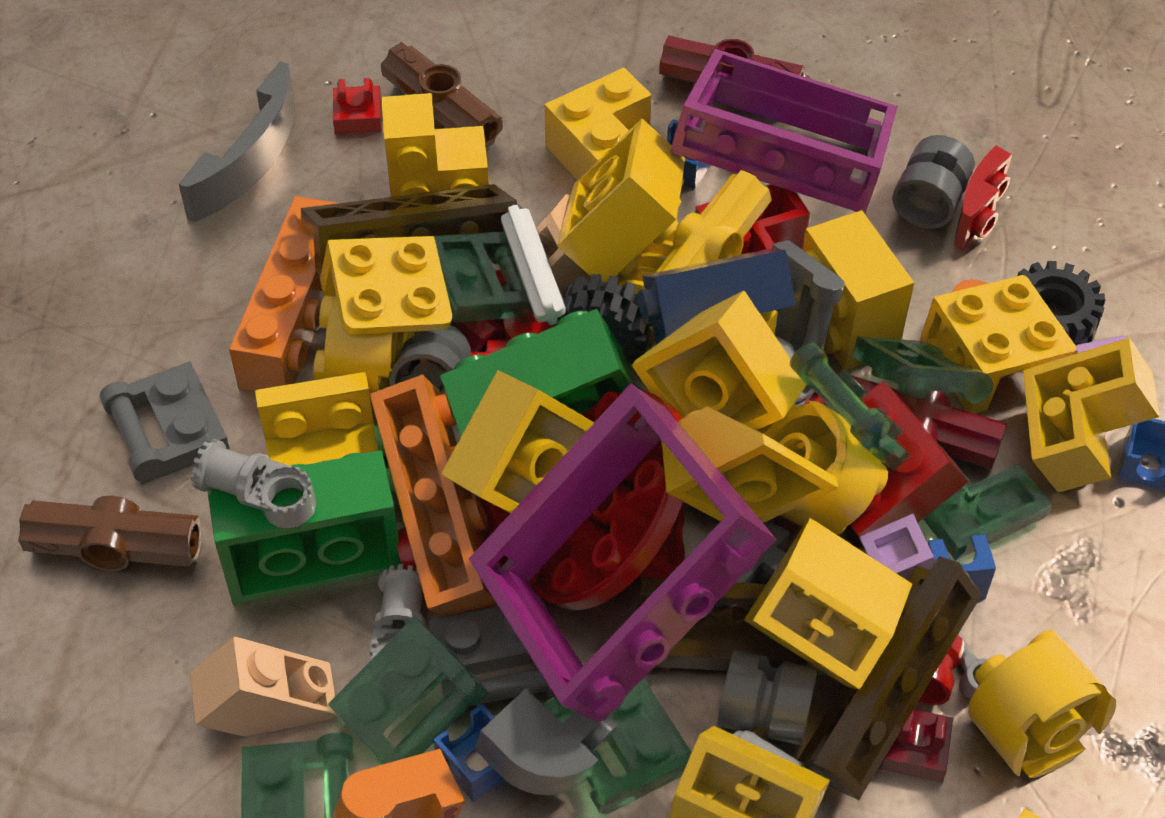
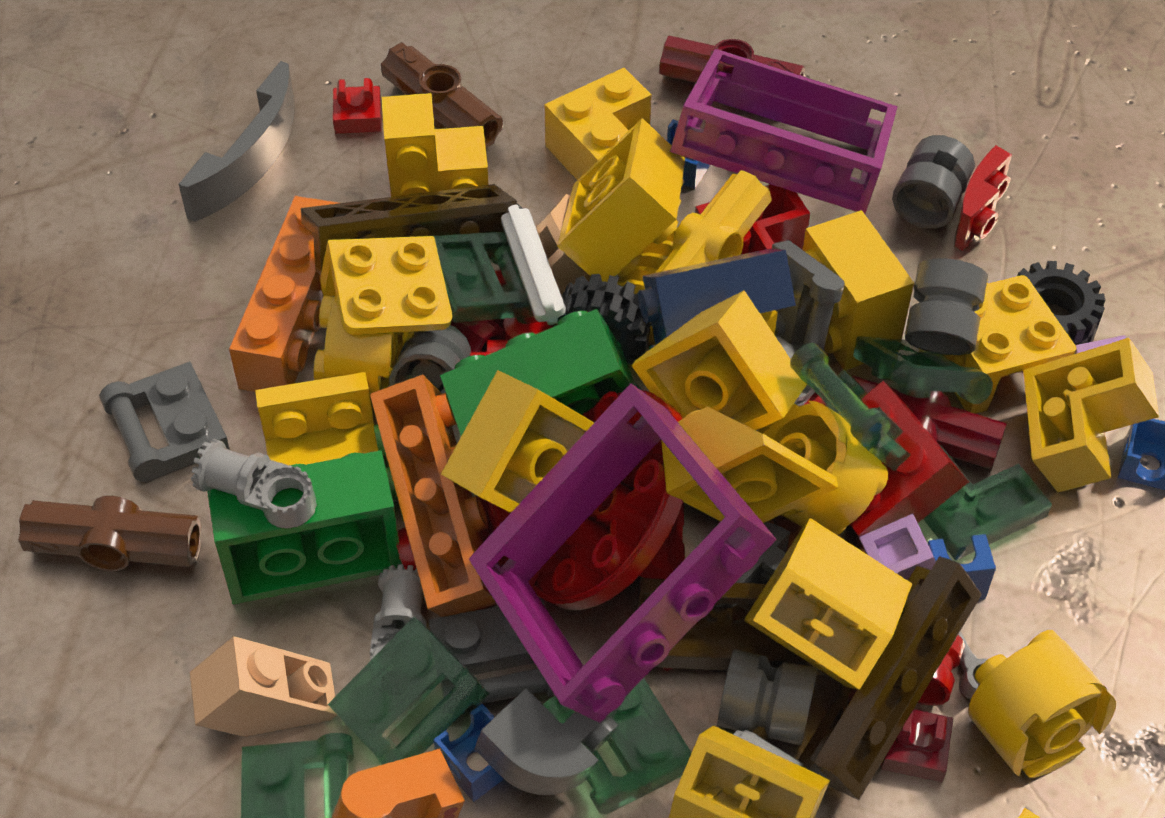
(947, 301): none -> dark grey wheel

